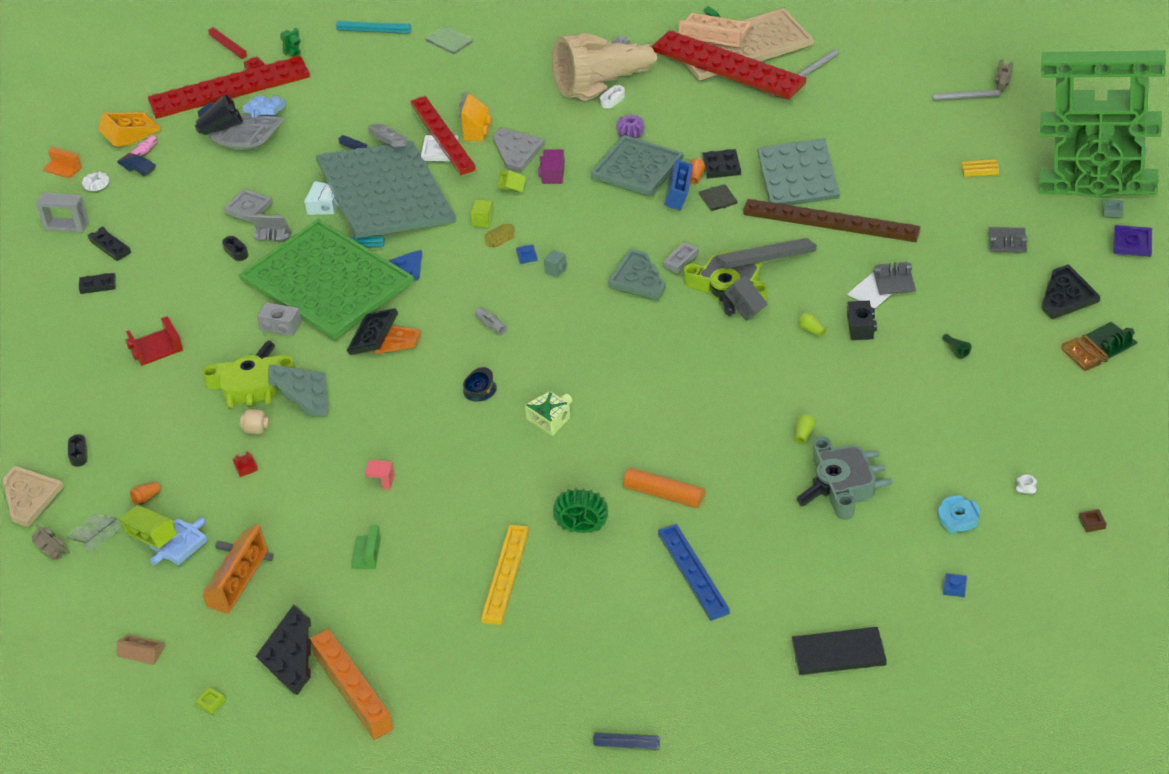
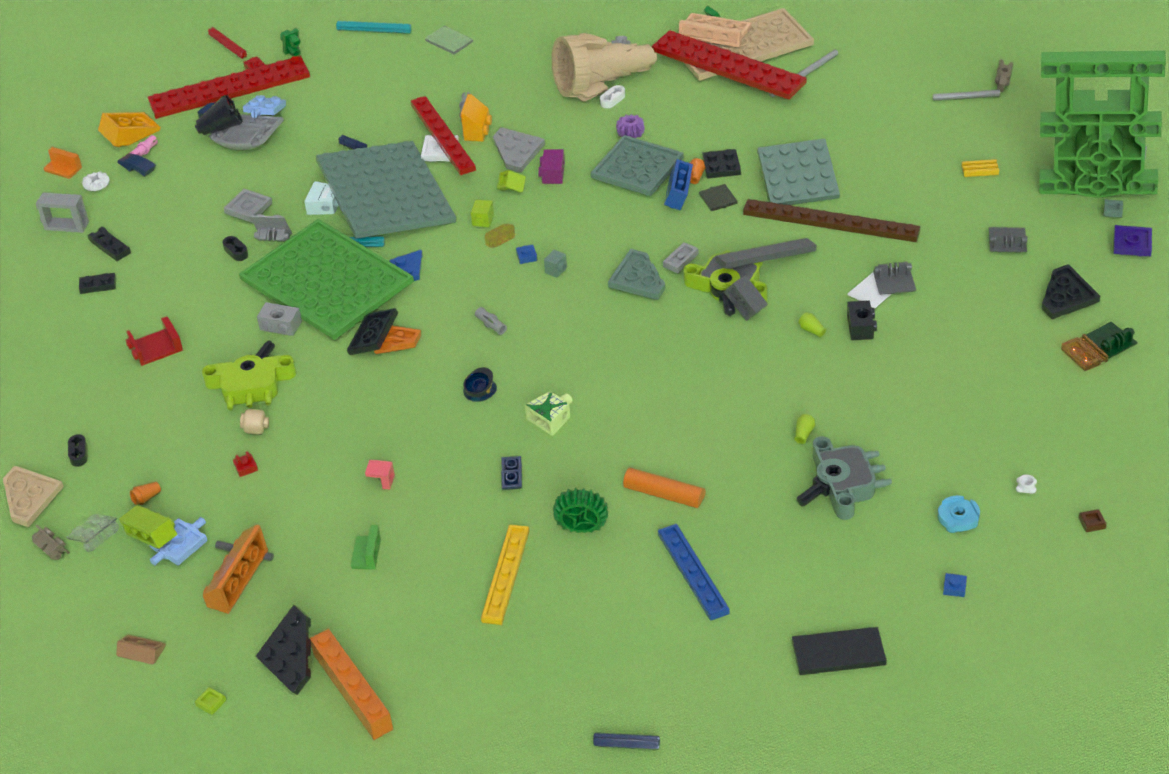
(301, 386): sand green plate -> none
(387, 135): light grey plate -> none
(511, 472): none -> dark blue slope
(959, 347): dark green cone -> none

